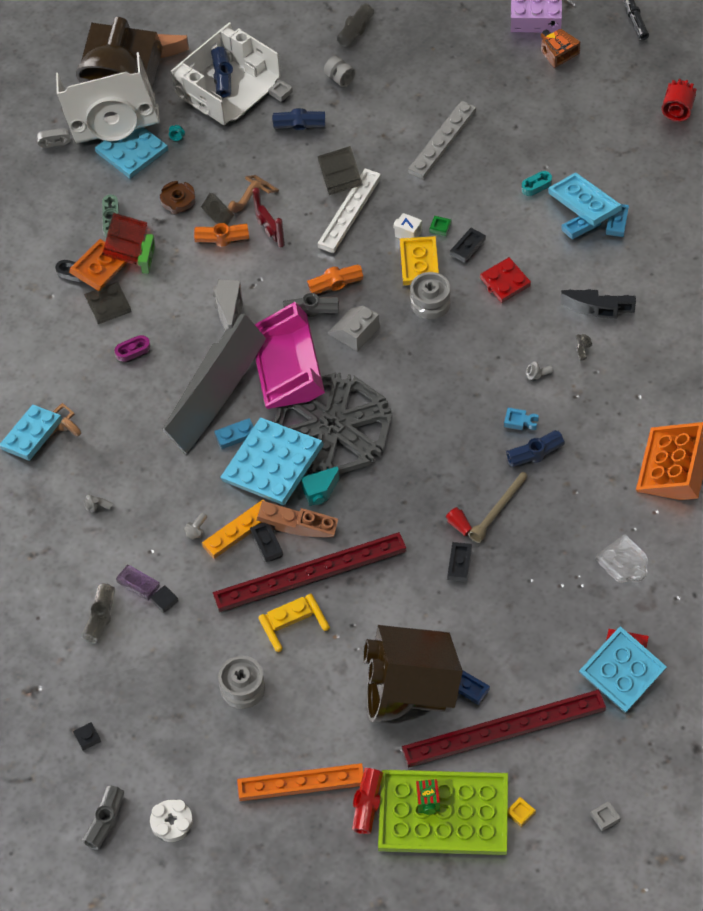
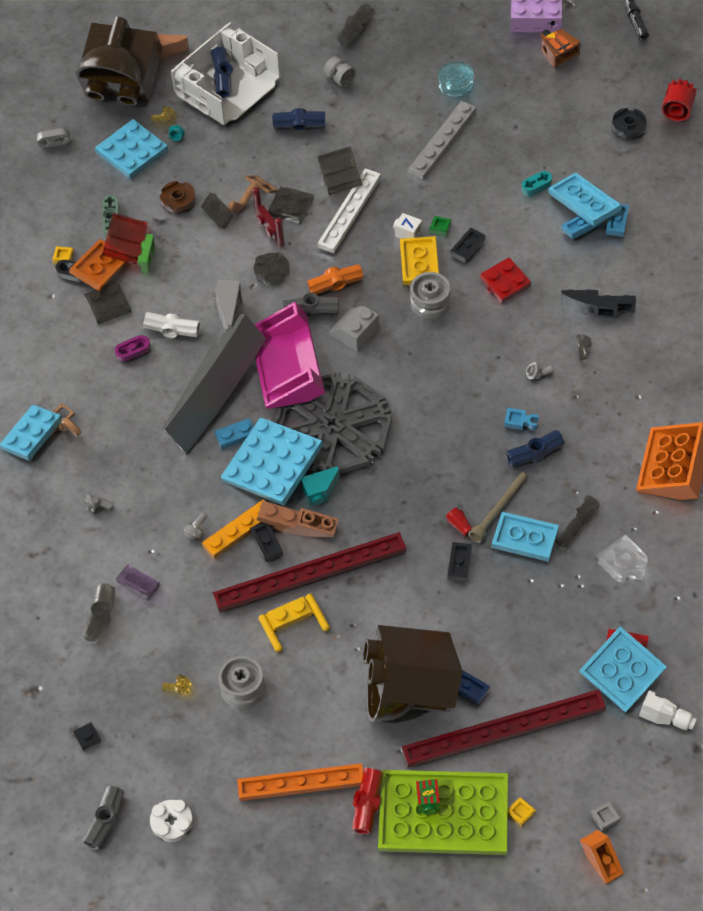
(62, 253): none -> yellow tile
(120, 93): white piece -> none
(164, 598): black tile -> none
(167, 114): none -> clear yellow plate
(171, 325): none -> white piece
(181, 685): none -> clear yellow plate
(221, 234): orange piece -> none
(268, 260): none -> clear smoke plate
(280, 90): light grey plate -> none
(291, 204): none -> clear smoke plate
(456, 79): none -> clear light blue wheel
(525, 536): none -> medium azure plate
(581, 516): none -> clear smoke pin
(602, 855): none -> orange slope
(629, 131): none -> black plate
(663, 712): none -> white piece

